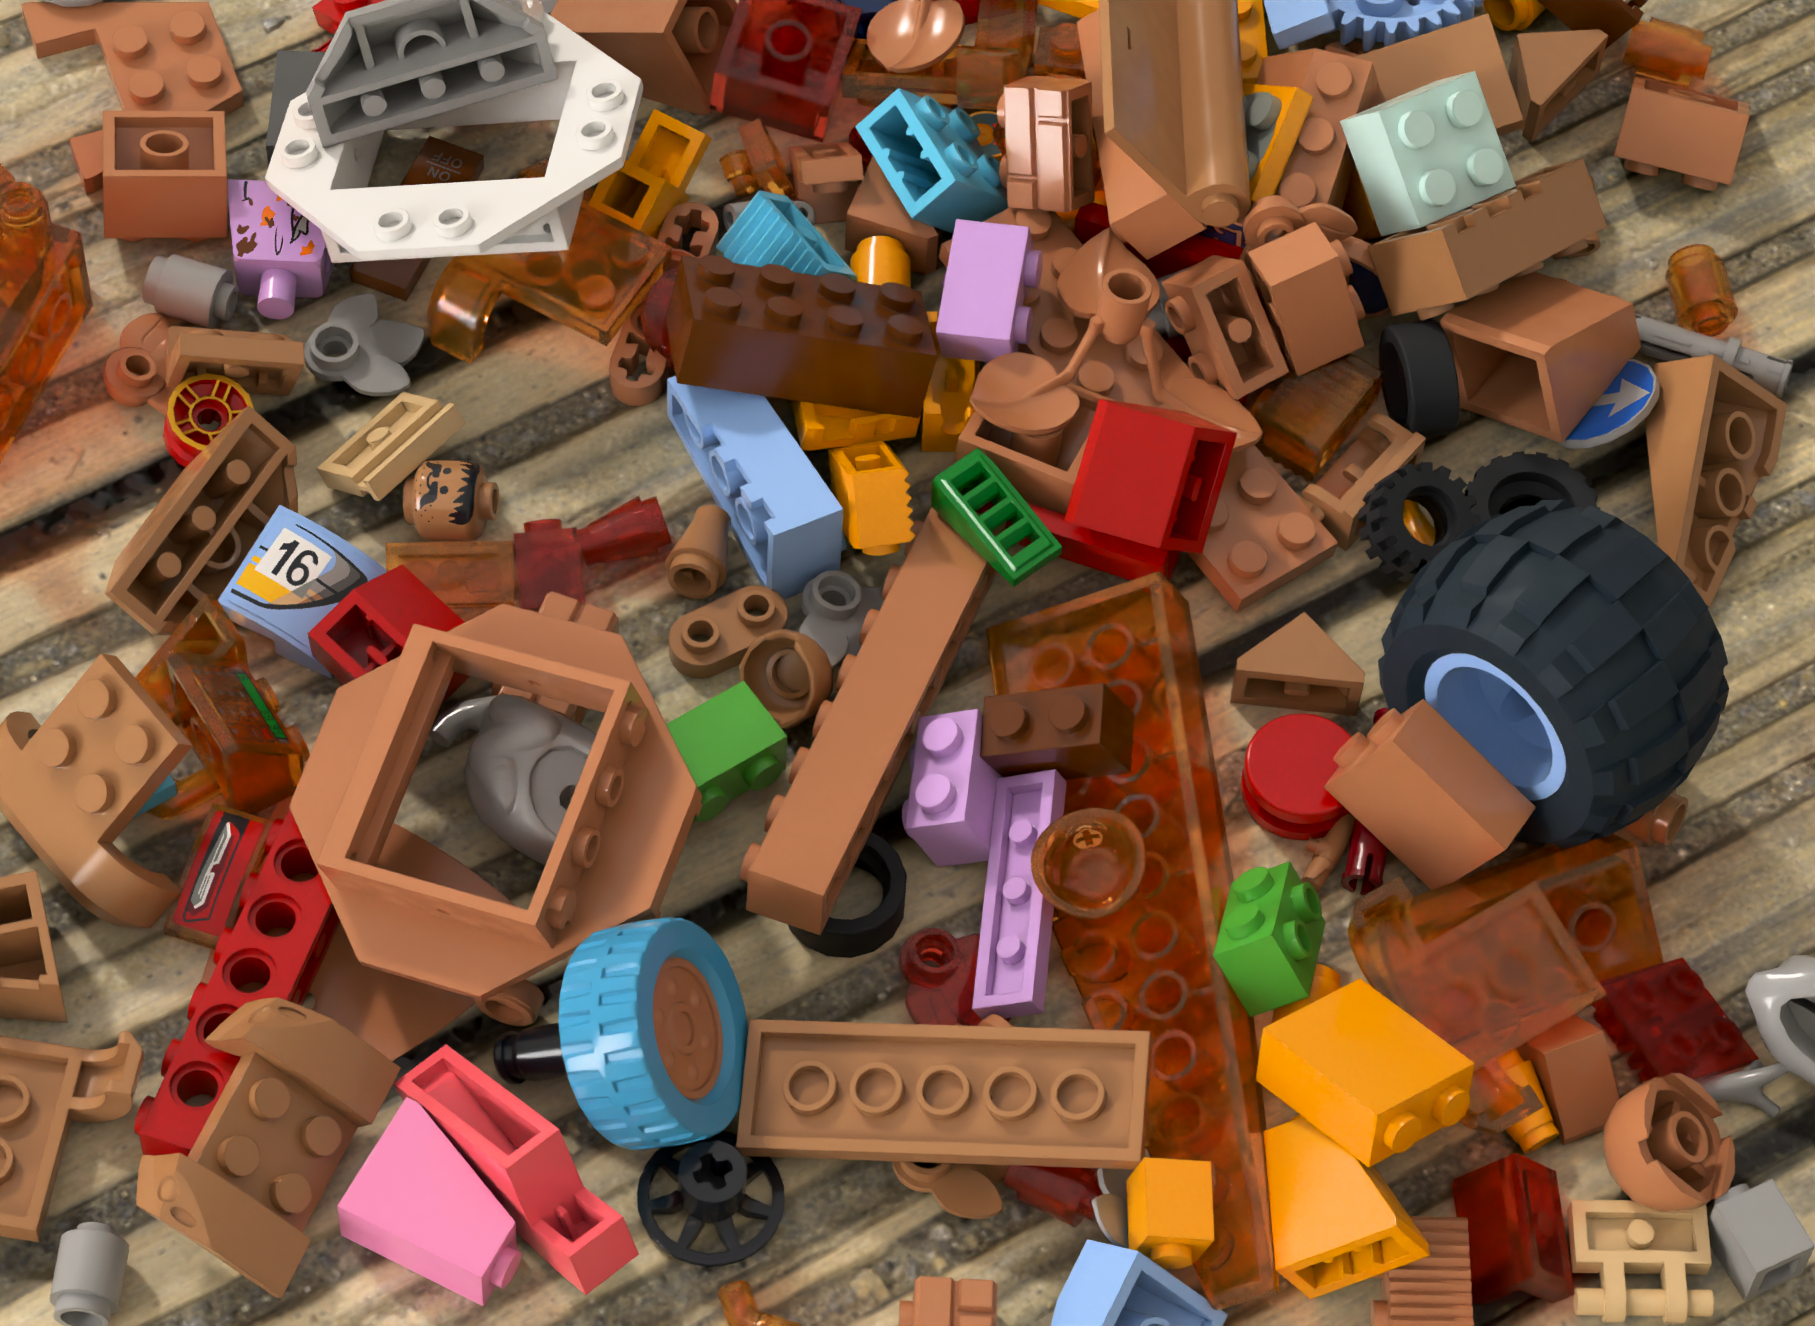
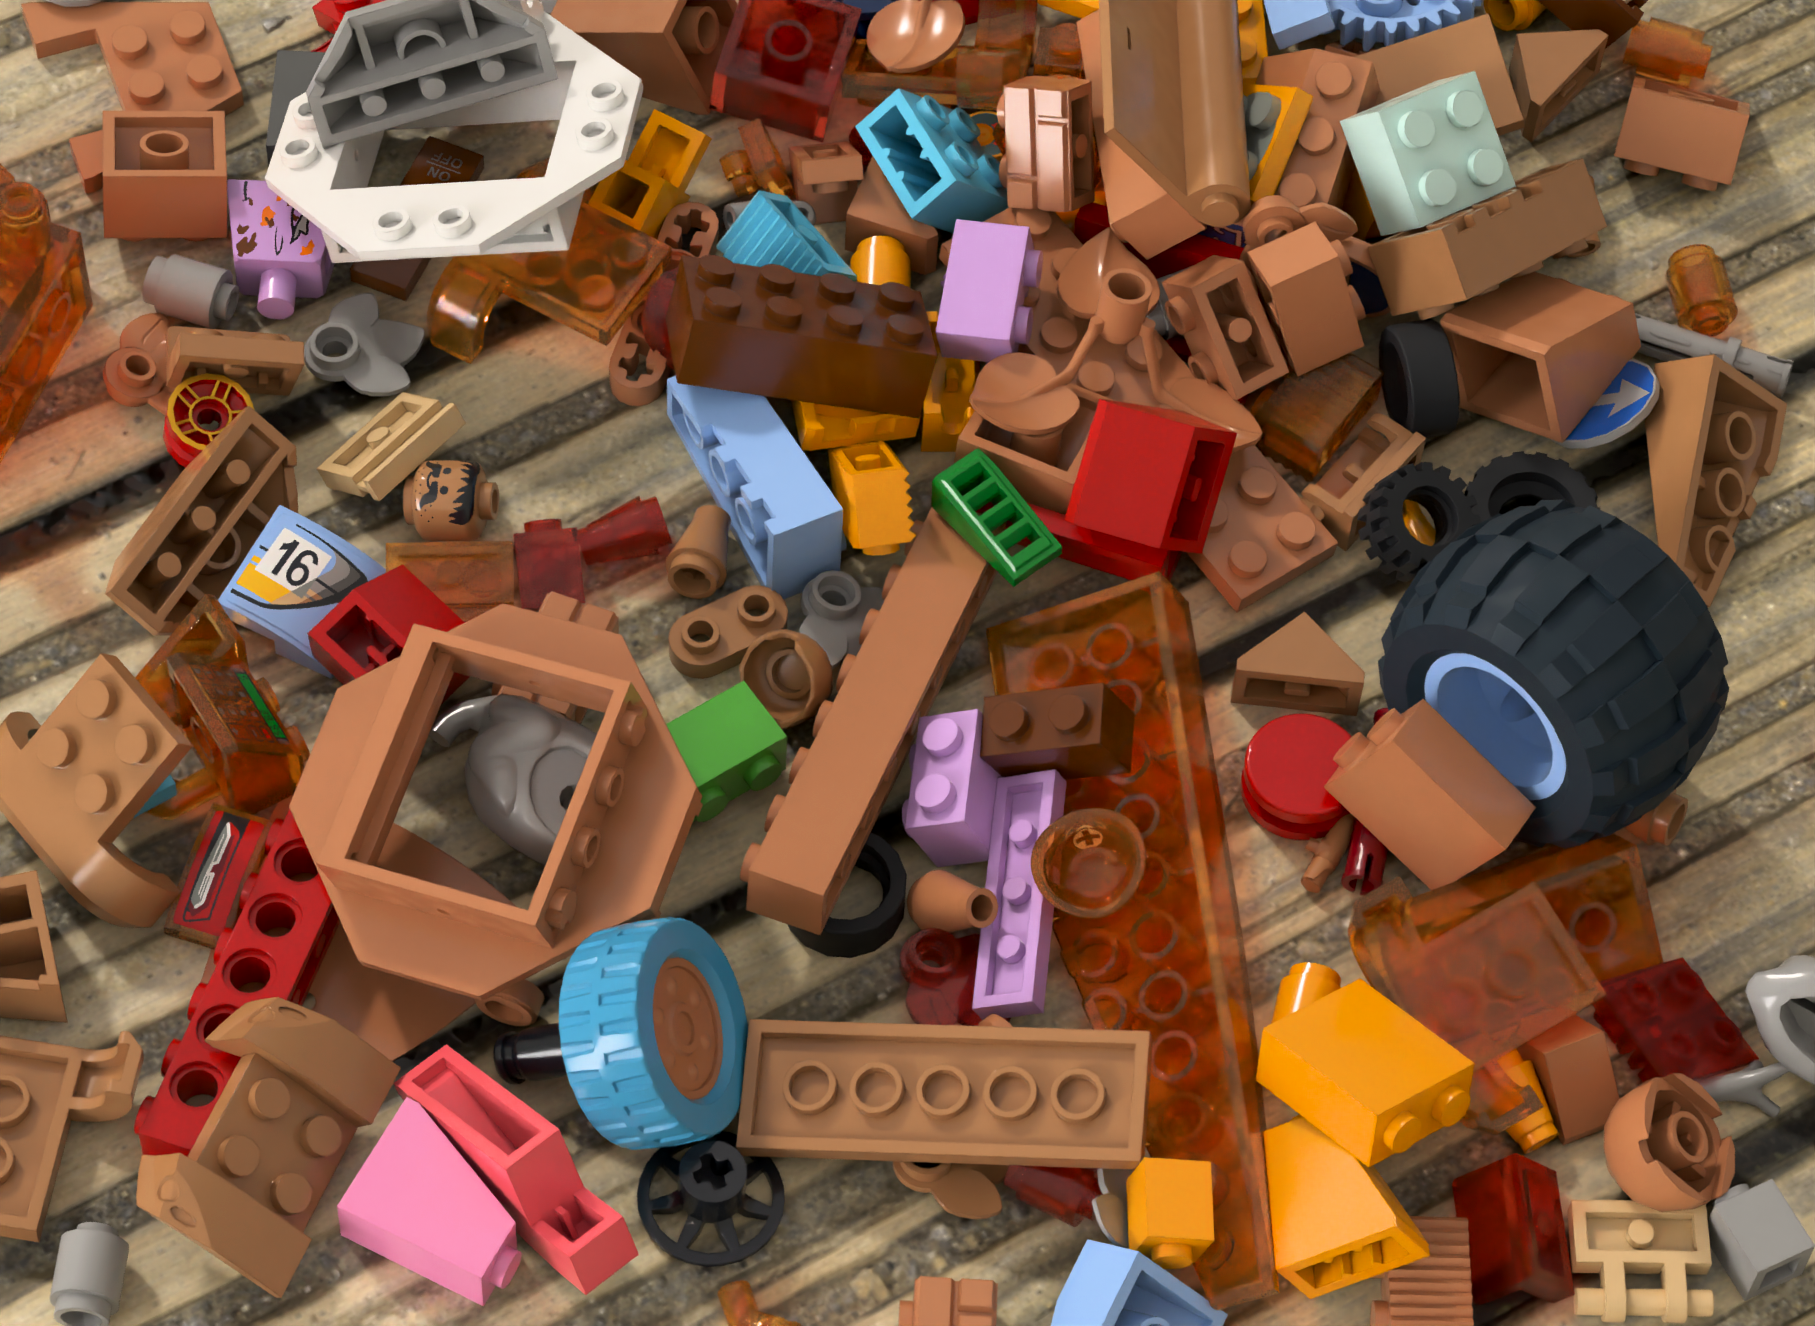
(950, 903): none -> nougat cone
(1270, 938): bright green brick -> none

